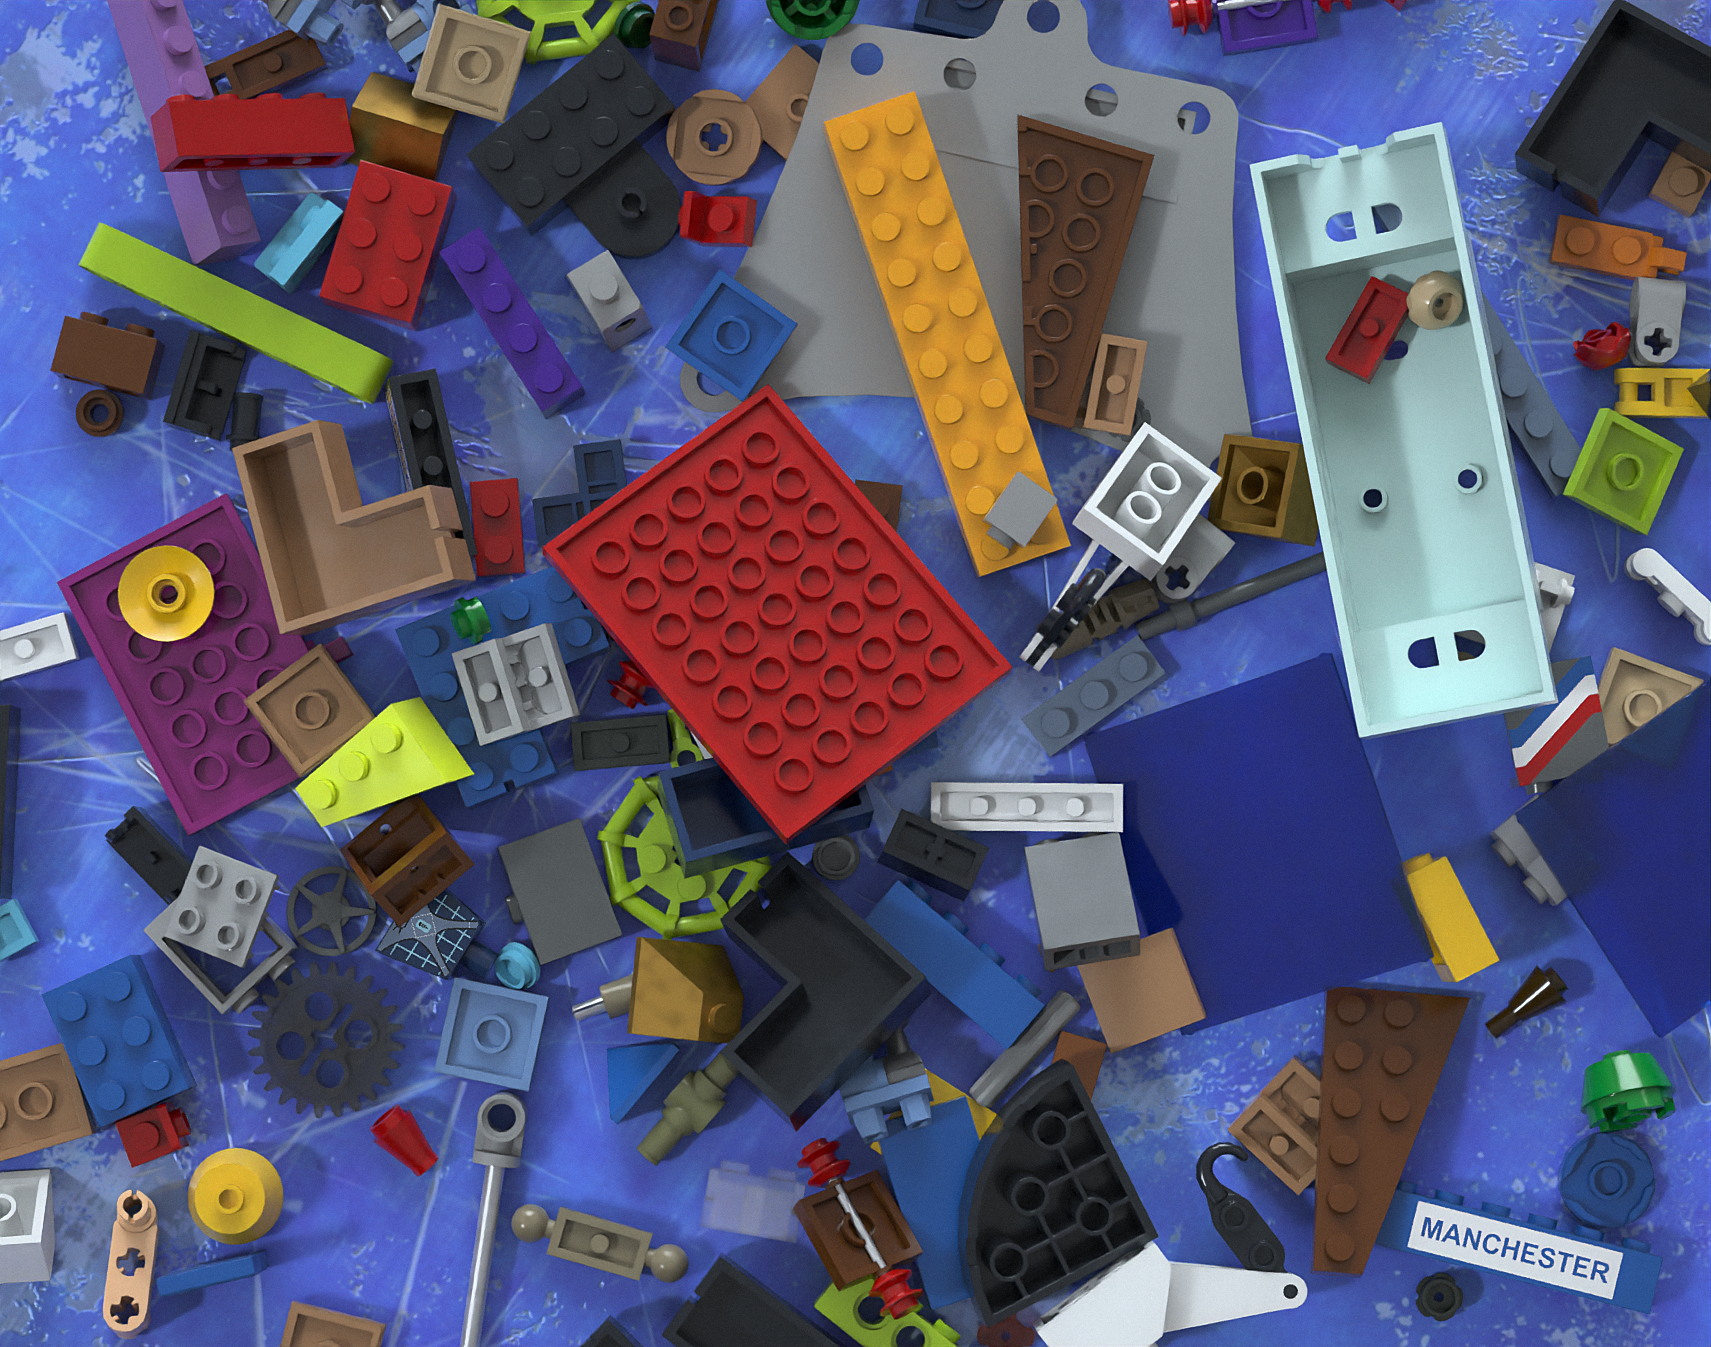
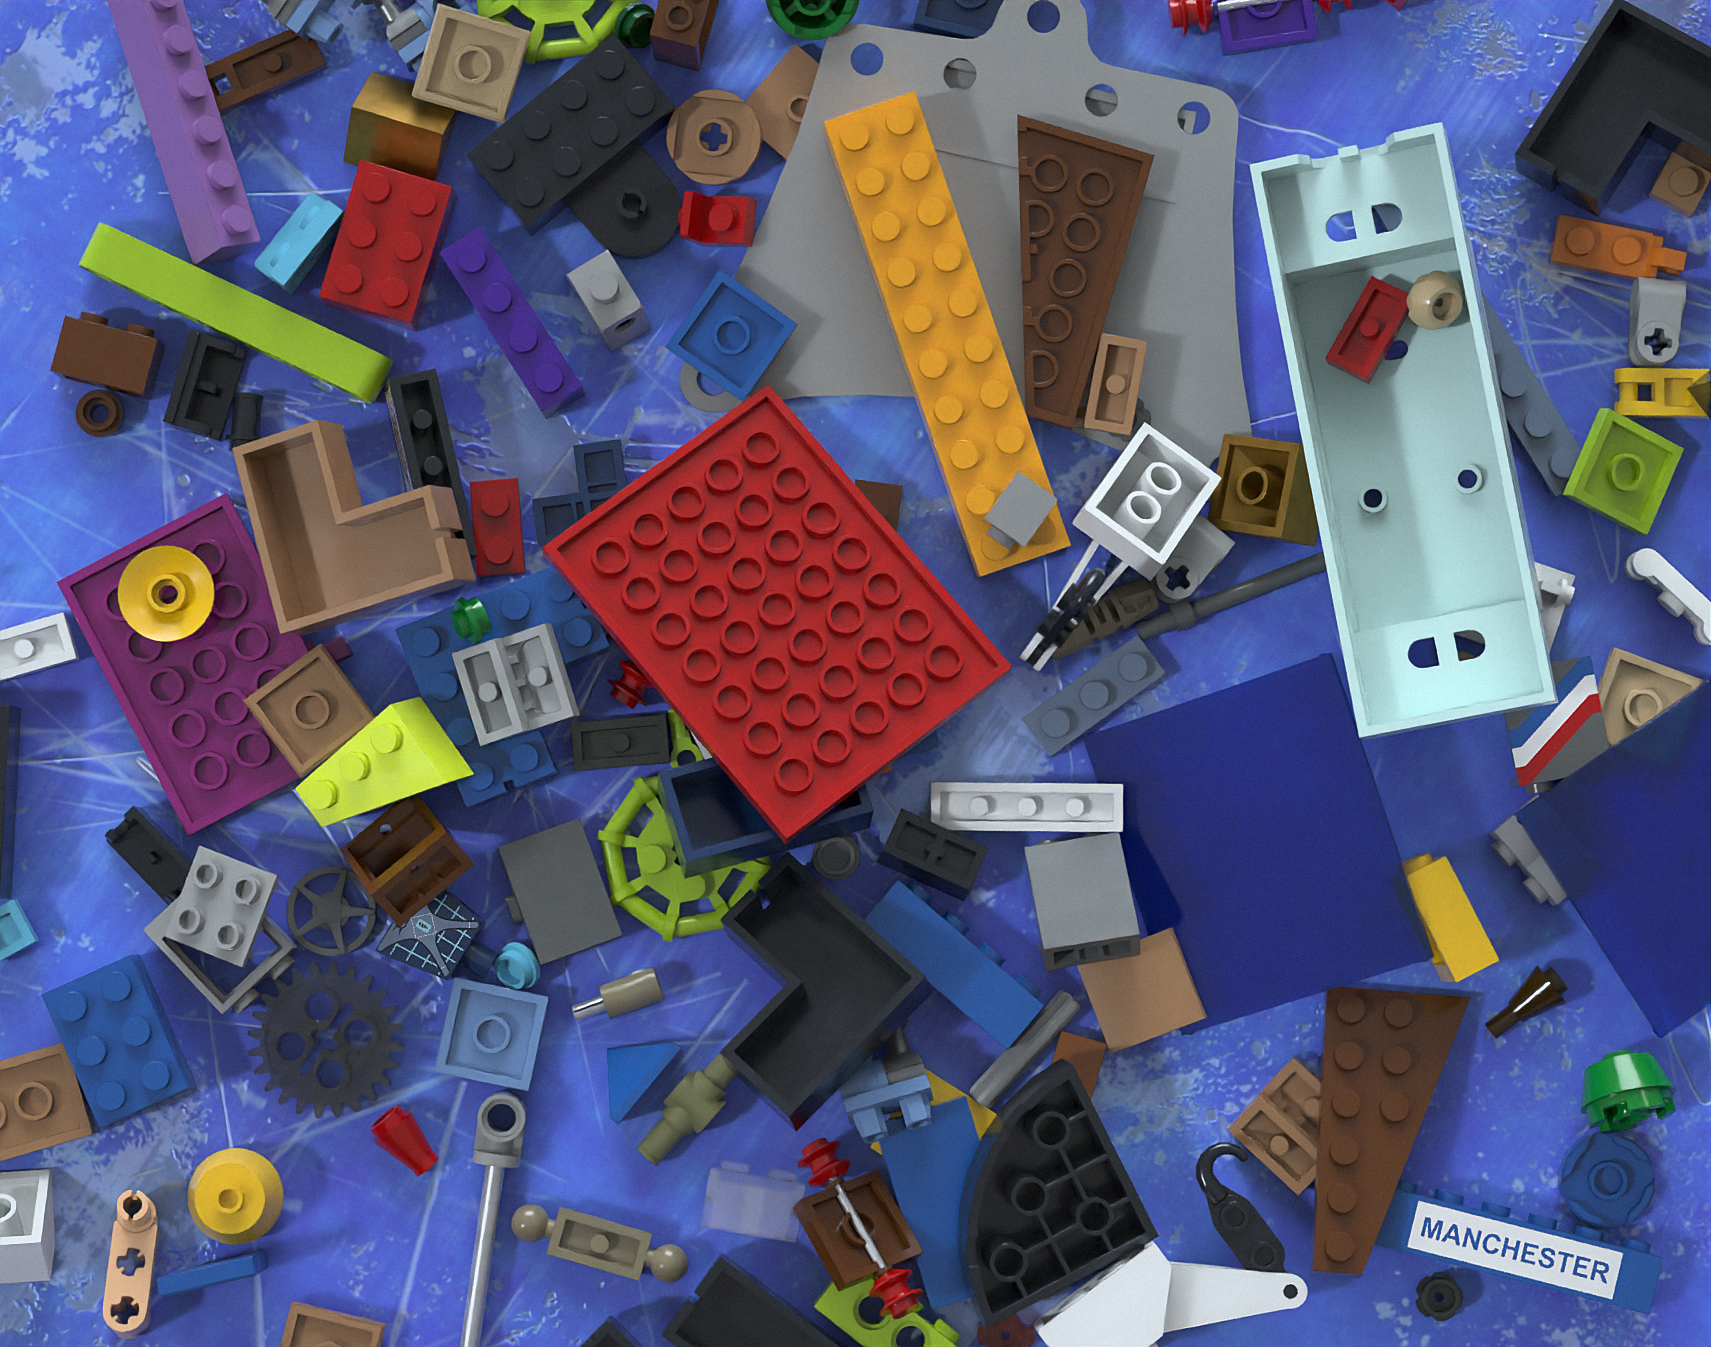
(154, 1133): red bracket -> none
(251, 133): red brick -> none
(684, 992): pearl gold slope -> none
(1603, 347): red plate -> none

